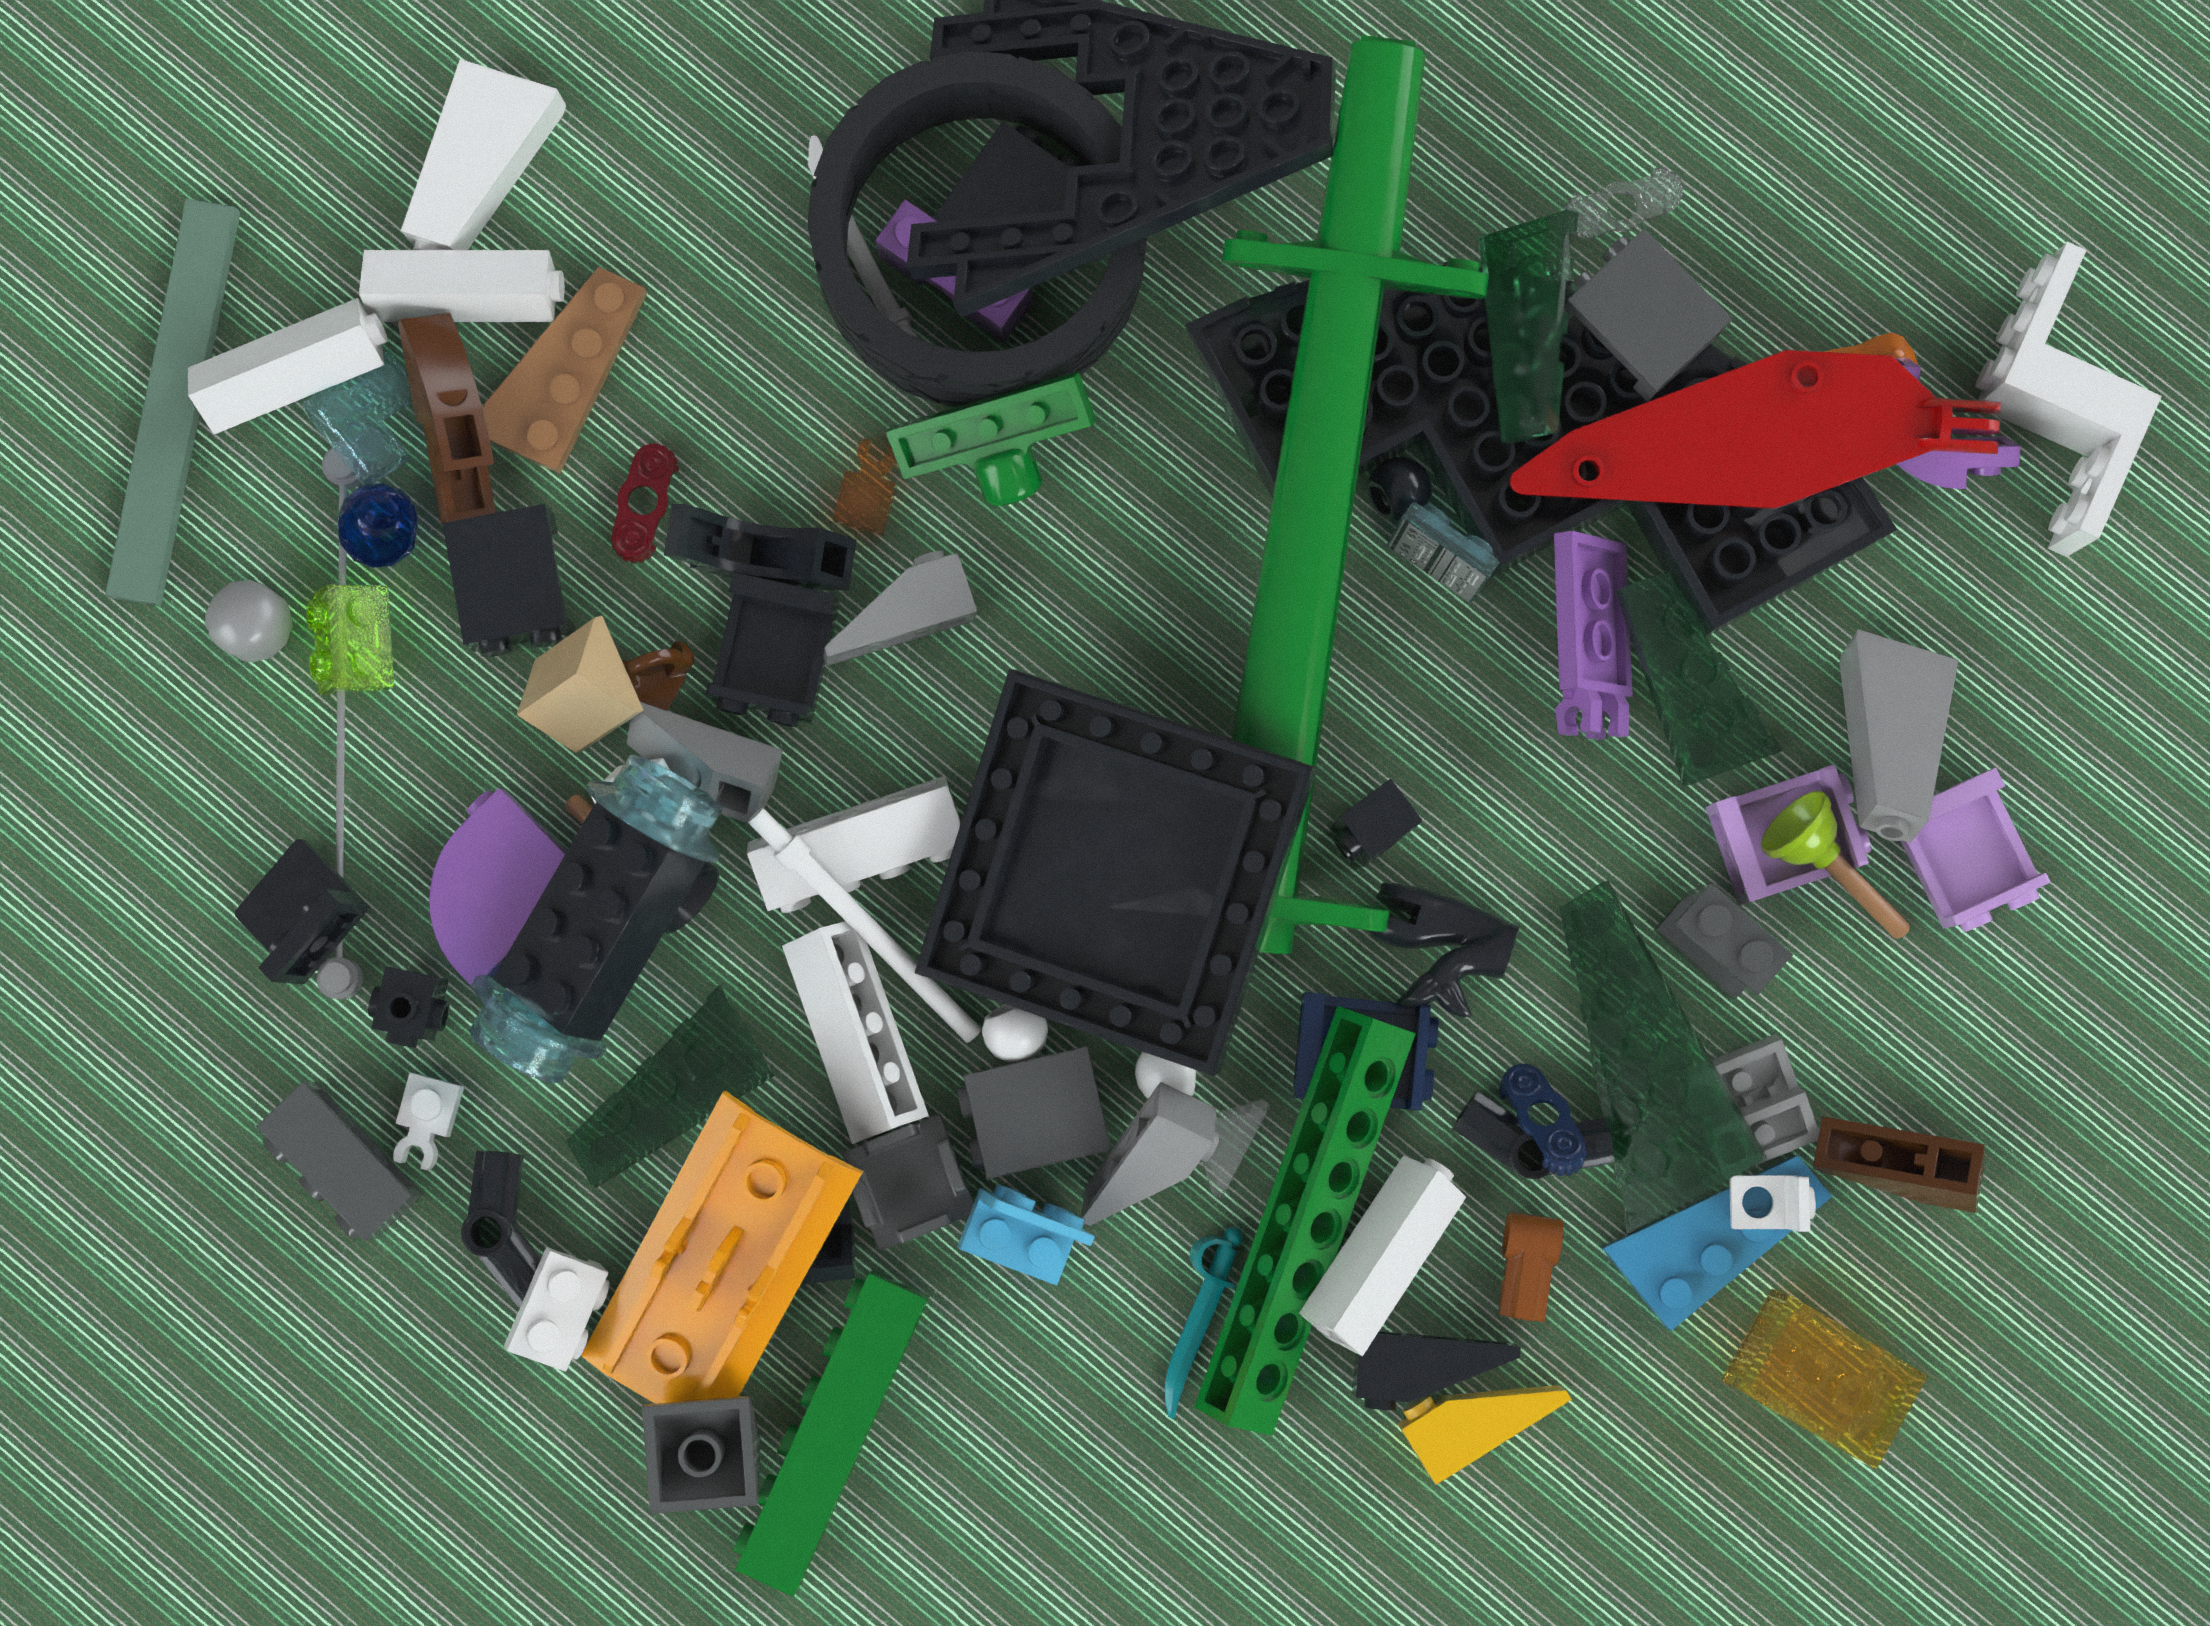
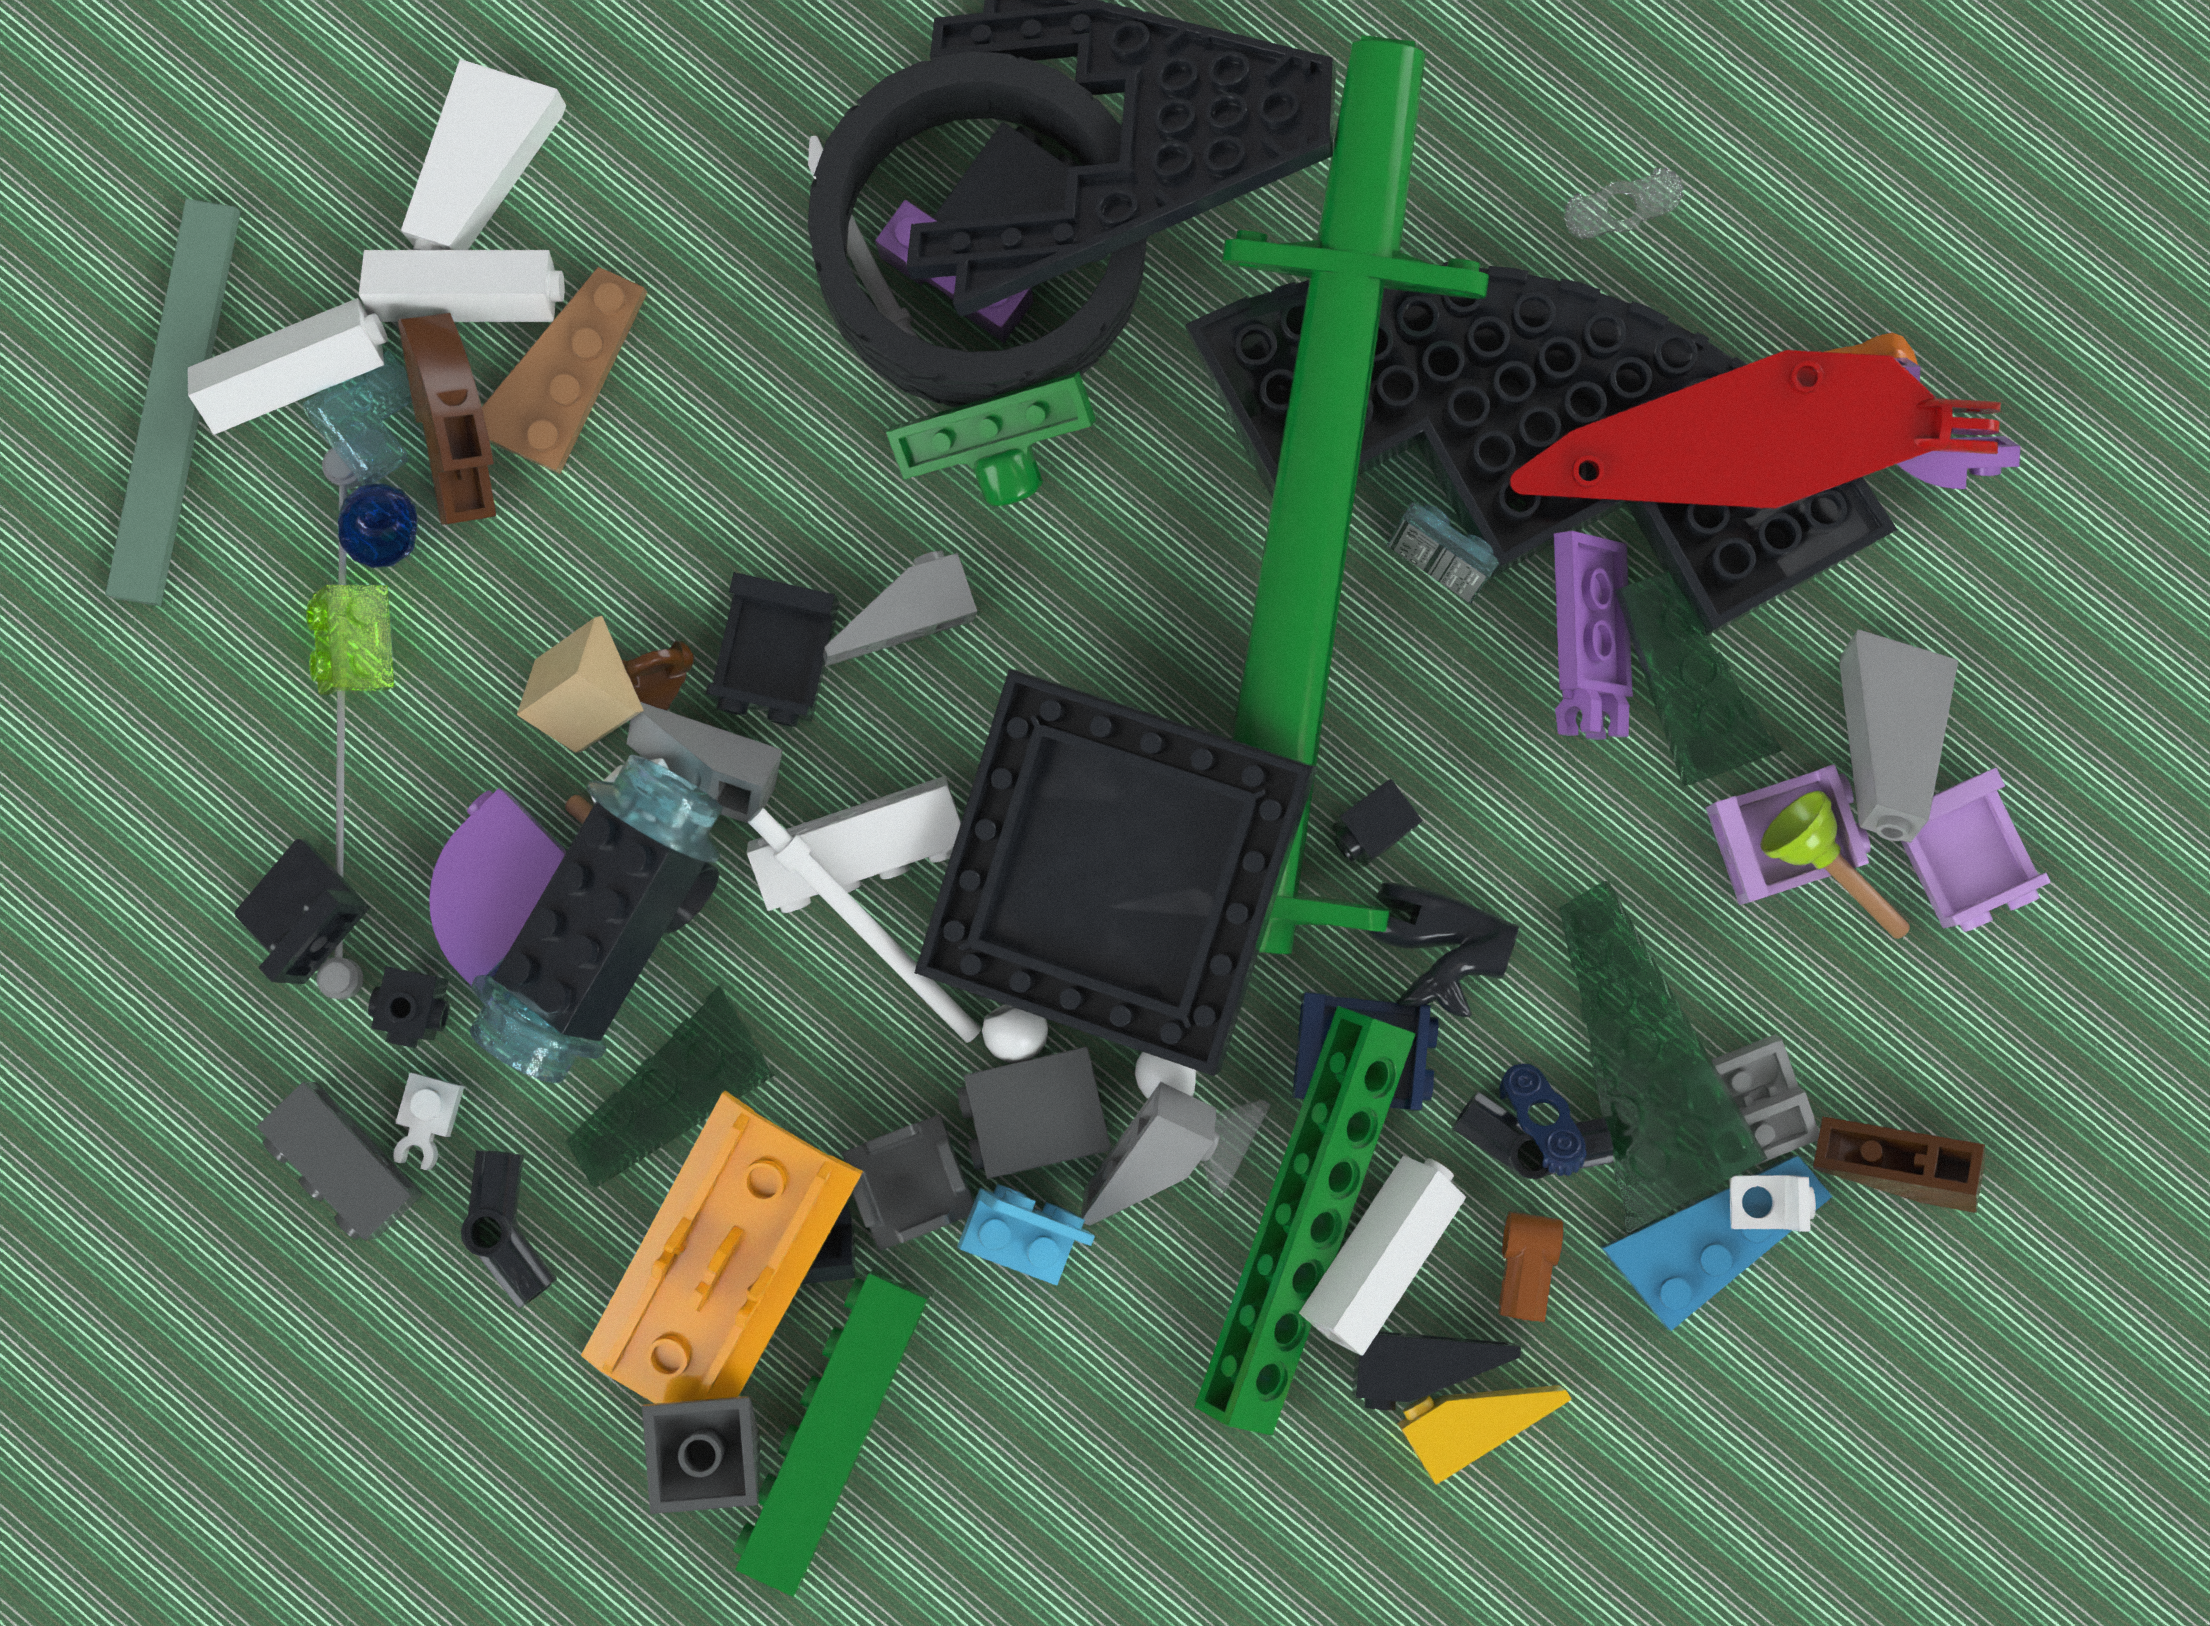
(248, 620): light grey hair -> none
(507, 580): black panel -> none
(557, 1309): white bracket -> none
(635, 533): dark red piece -> none
(786, 555): black arch -> none
(855, 1031): white brick -> none
(866, 496): clear orange plate -> none
(1202, 1310): teal sword -> none
(1396, 485): black piece -> none
(1527, 320): clear green wing -> none
(1646, 311): dark grey panel -> none
(1722, 941): dark grey panel -> none
(1824, 1378): clear yellow piece -> none
(2067, 401): white bracket -> none

